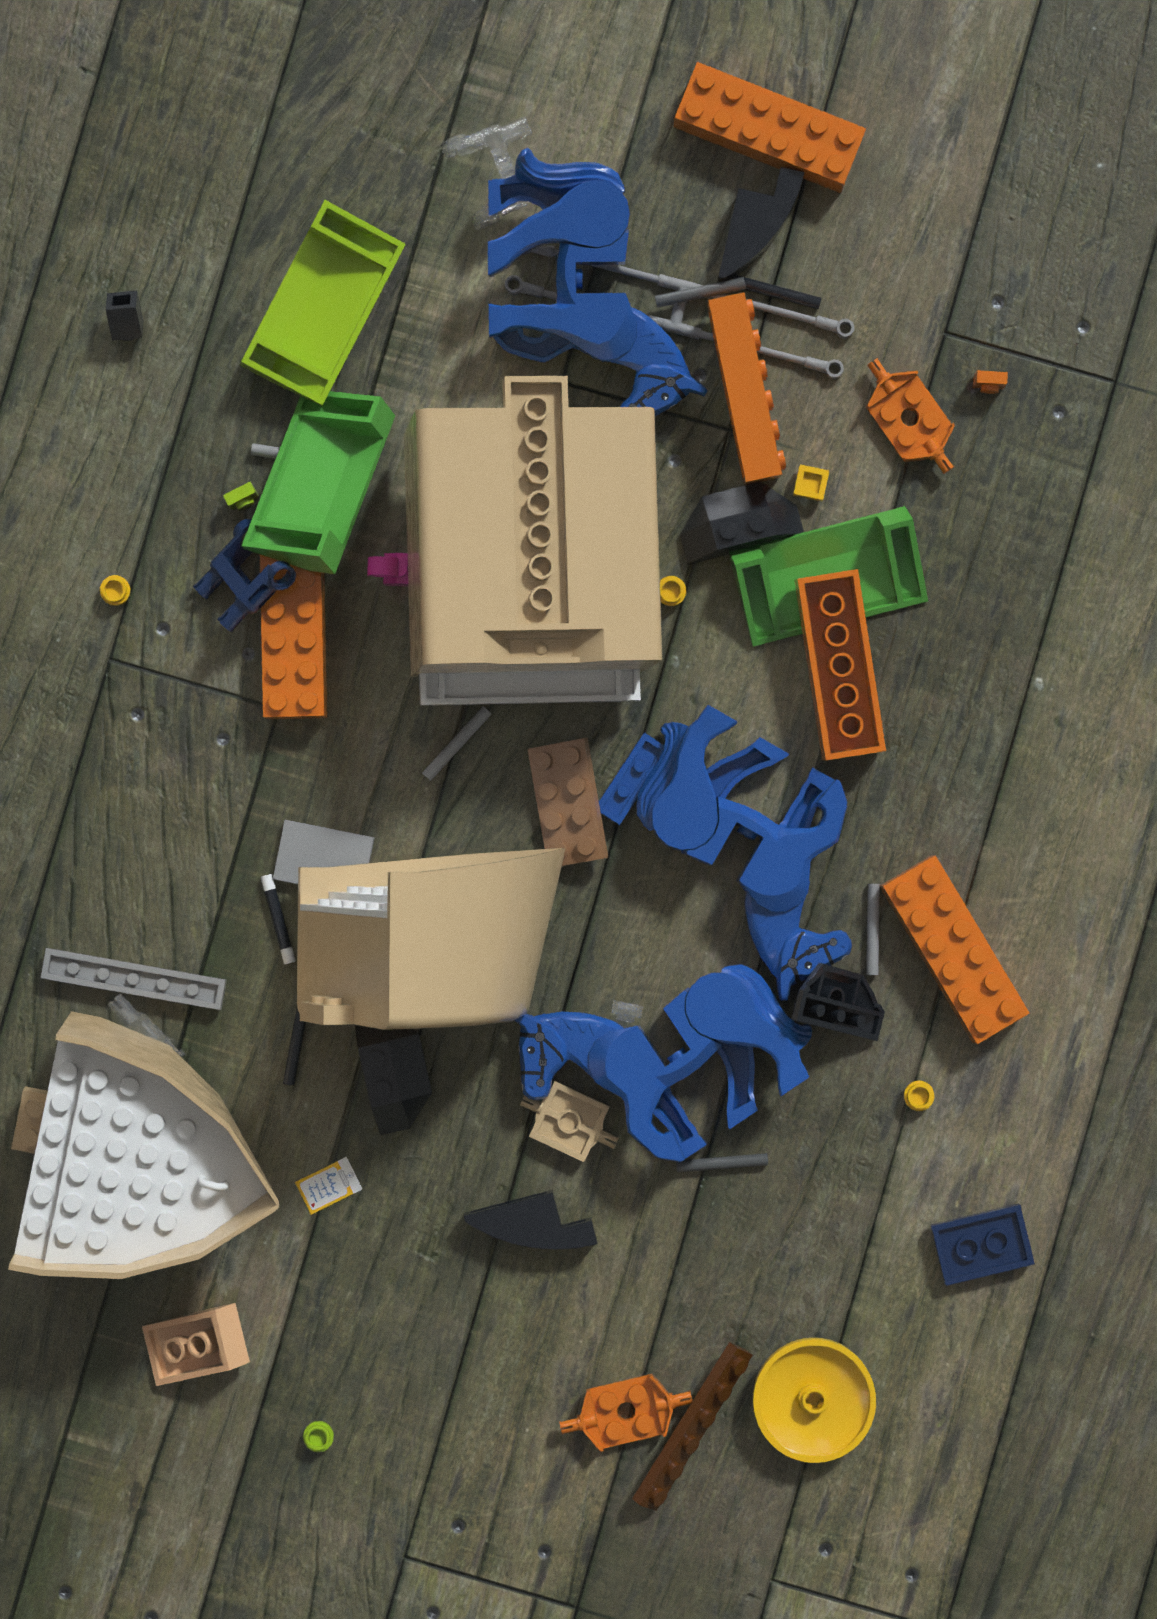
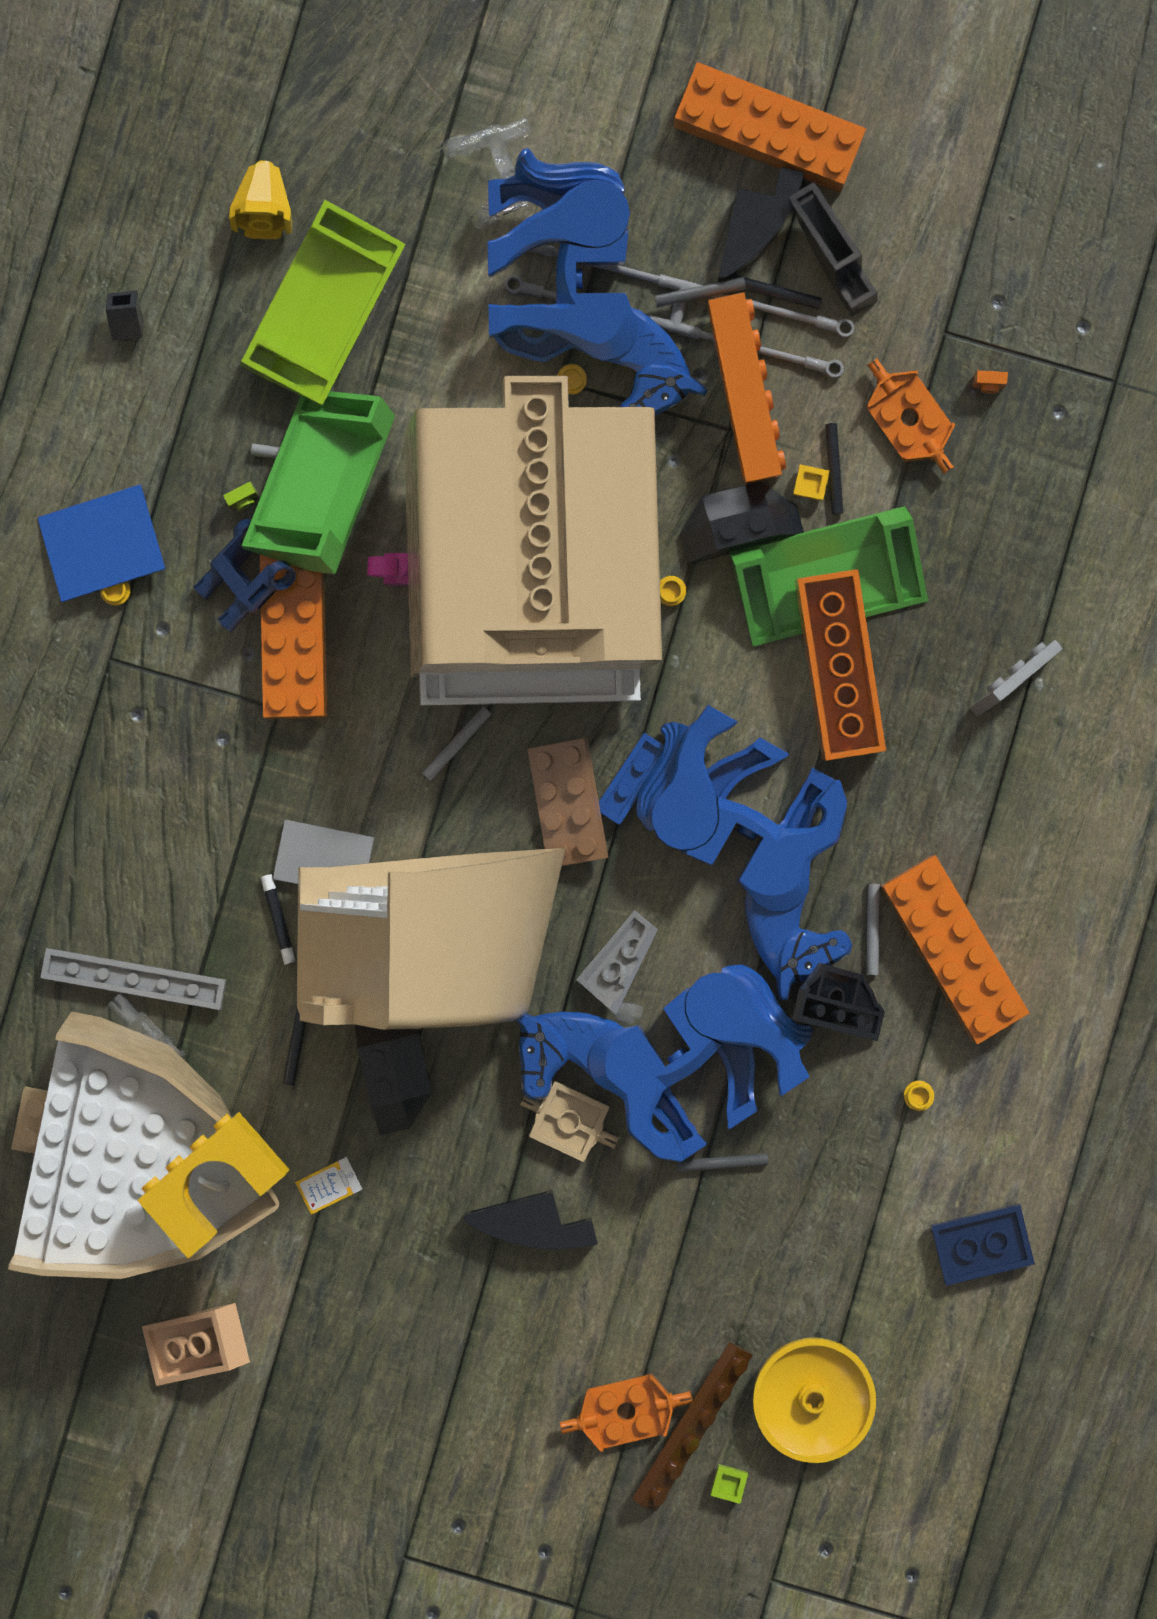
(101, 543): none -> blue piece
(170, 1200): none -> yellow arch
(261, 204): none -> yellow cone
(318, 1436): lime plate -> none
(576, 377): none -> yellow plate
(618, 961): none -> light grey wing
(729, 1483): none -> lime plate
(833, 249): none -> black slope
(834, 469): none -> black bar
(1018, 674): none -> light grey wing

